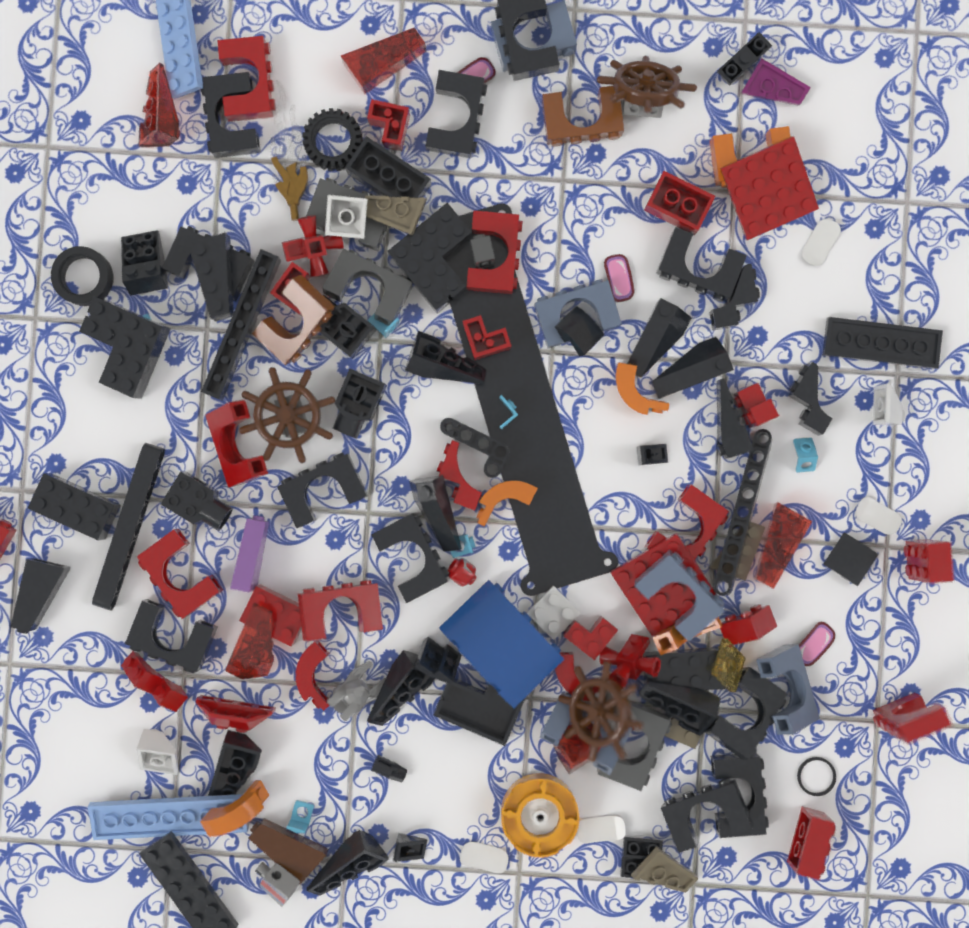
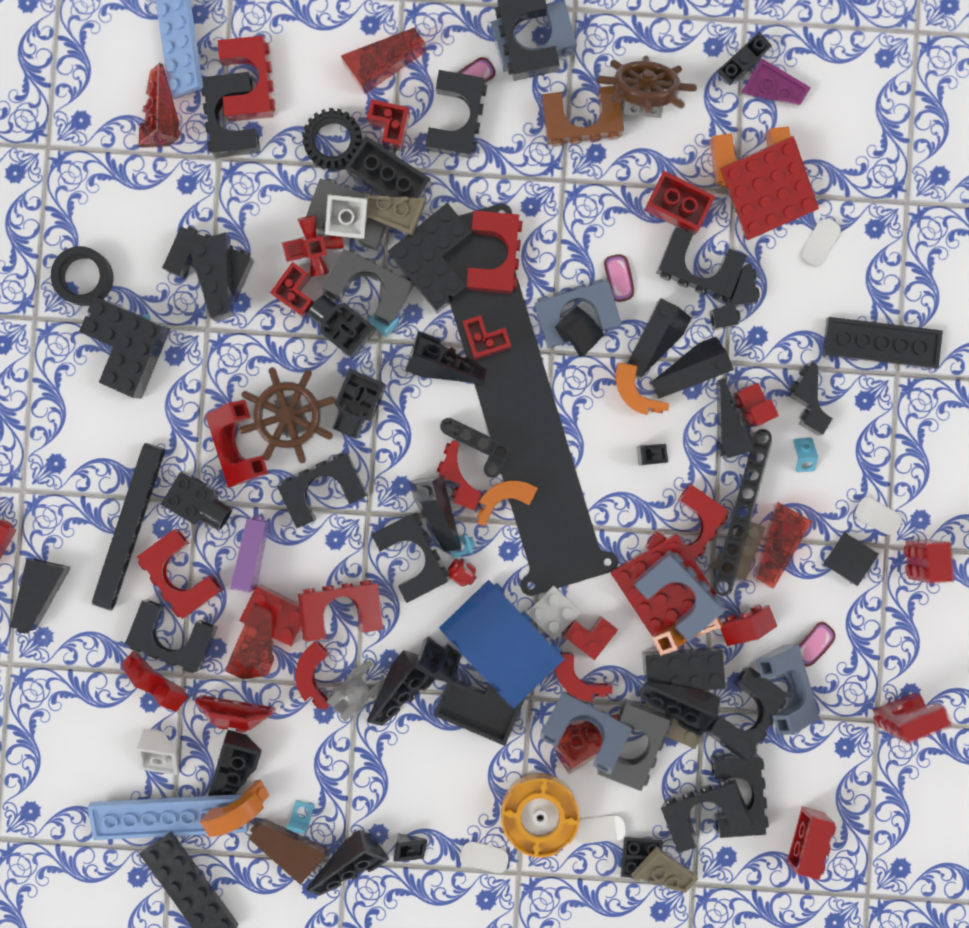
(74, 506): black brick -> none
(143, 263): black slope -> none
(241, 325): black brick -> none
(277, 882): light grey torso -> none
(286, 160): piece -> none
(314, 311): arch -> none
(389, 769): black hinge -> none
(482, 252): dark grey brick -> none
(511, 406): medium azure bracket -> none
(607, 709): reddish brown brick -> none
(630, 660): red brick -> none
(728, 665): clear yellow tile -> none
(799, 776): black piece -> none
(887, 406): white slope -> none

